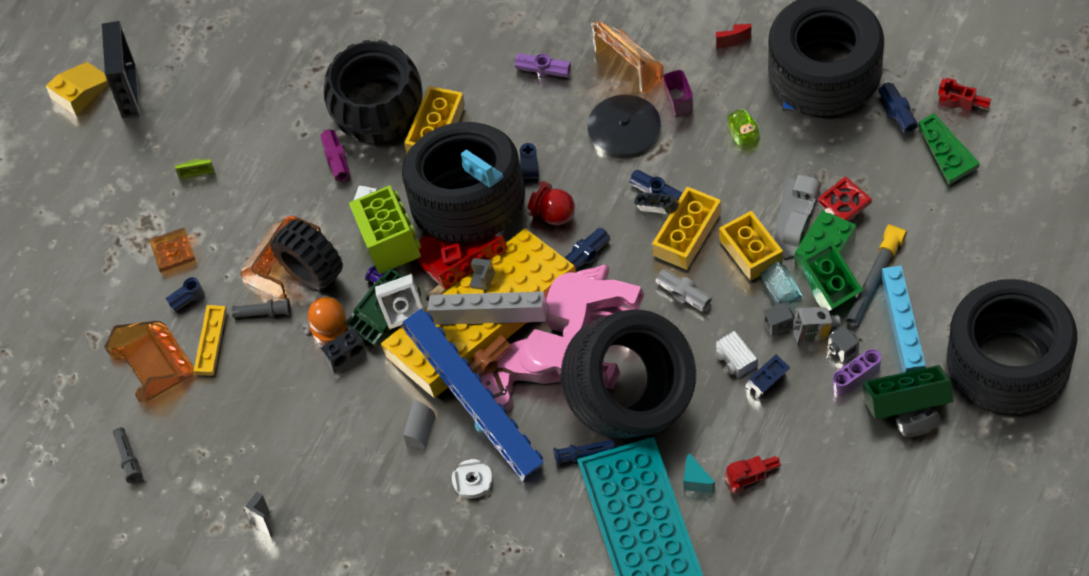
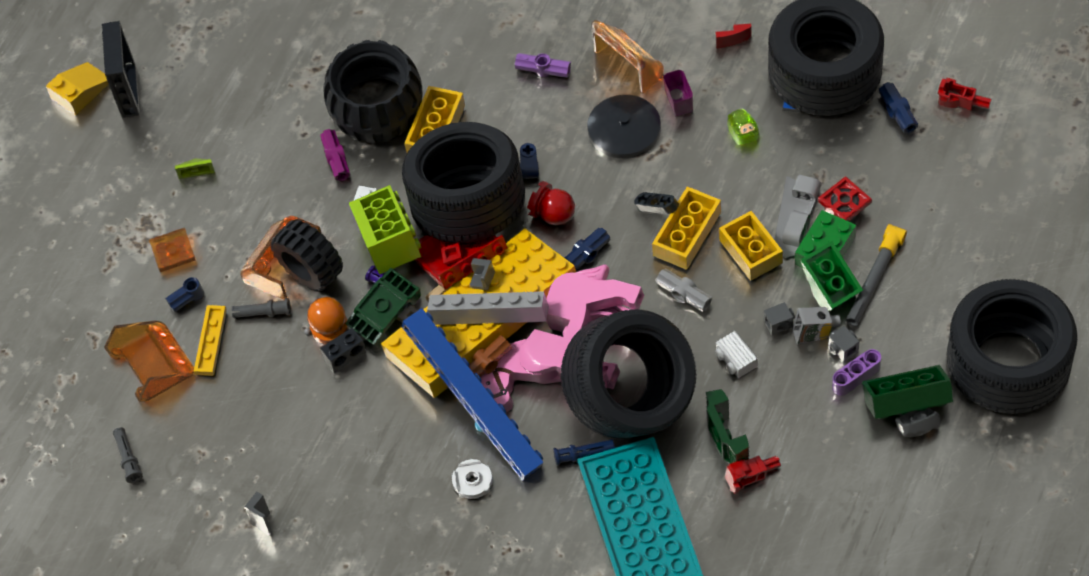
(398, 300): white slope -> none
(418, 425): light grey brick -> none
(480, 169): medium azure bracket -> none
(649, 184): dark blue piece -> none
(696, 477): teal slope -> none
(717, 412): none -> dark green plate
(767, 375): dark blue hinge -> none
(780, 284): clear light blue brick -> none
(902, 319): medium azure brick -> none
(948, 151): green wing -> none

